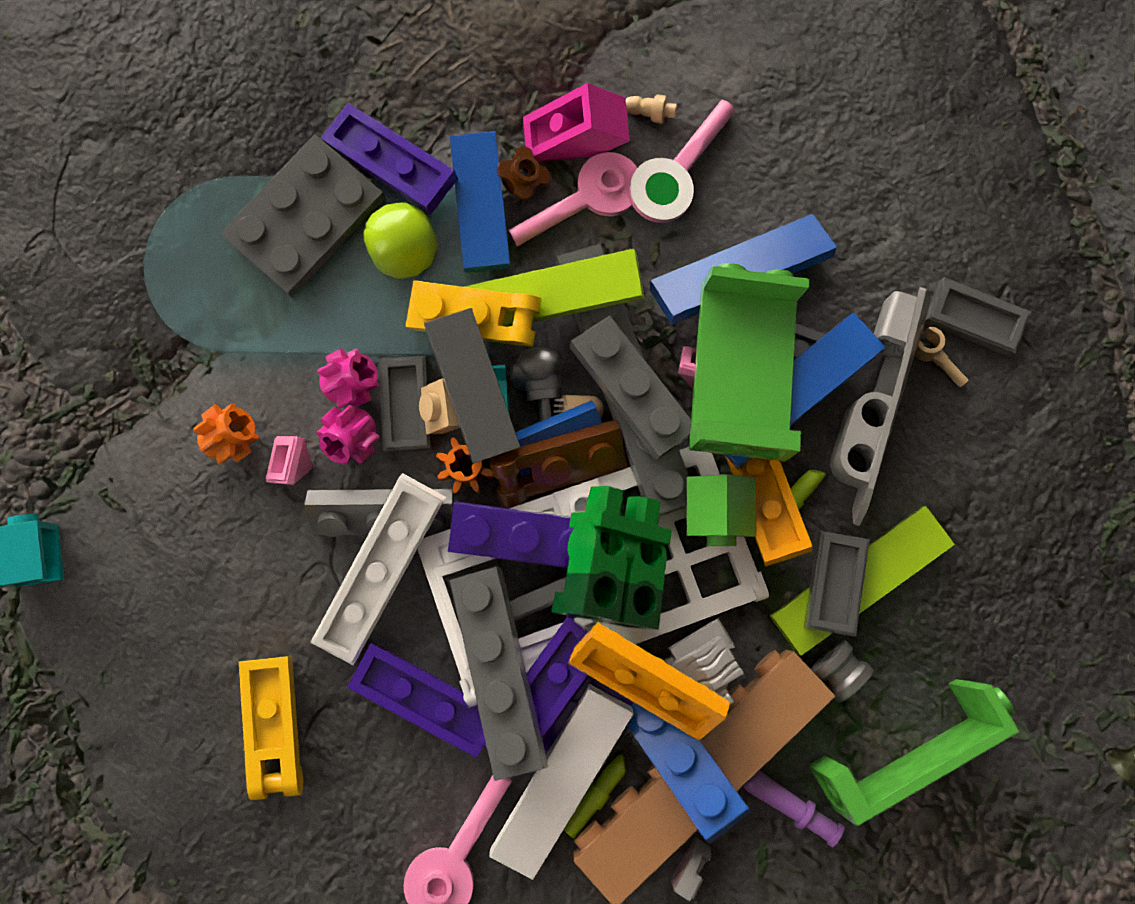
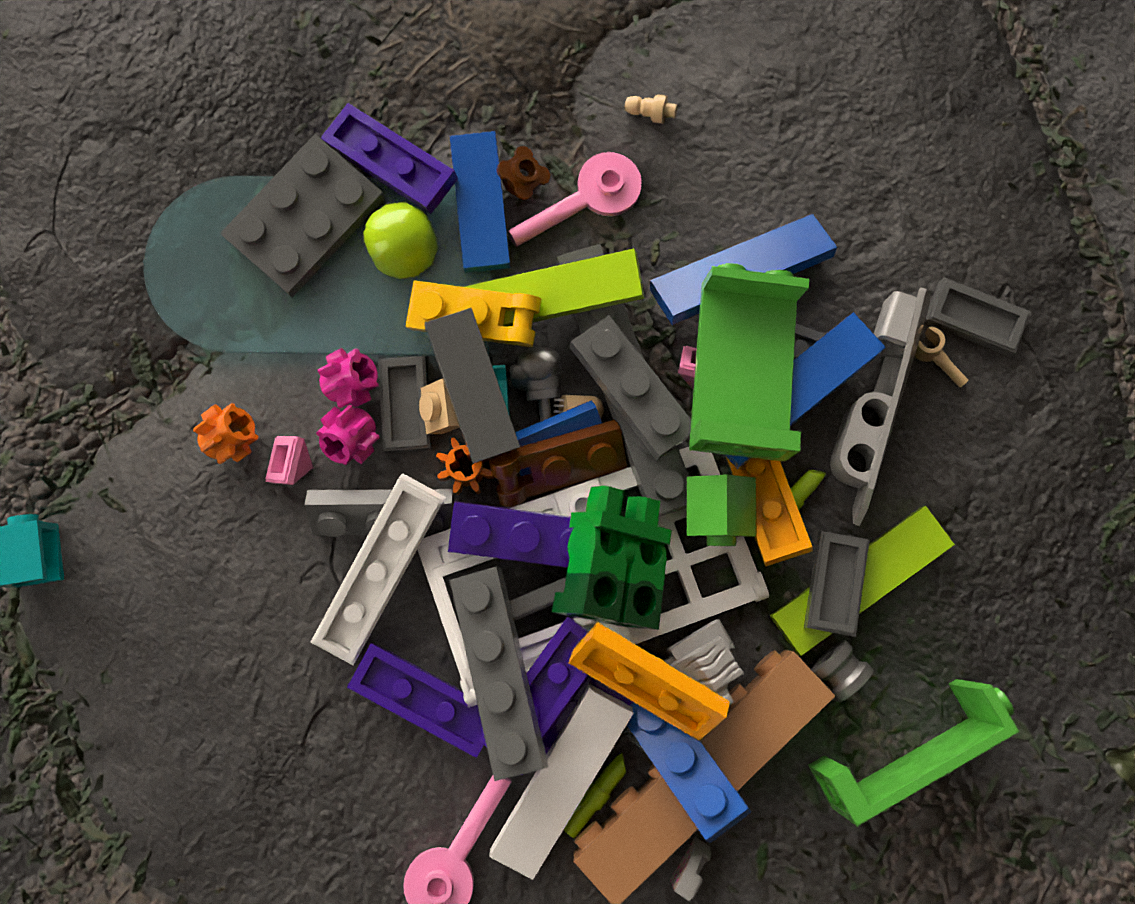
(270, 726): yellow plate -> none
(577, 125): dark pink slope -> none
(663, 186): piece -> none
(803, 813): medium lavender piece -> none

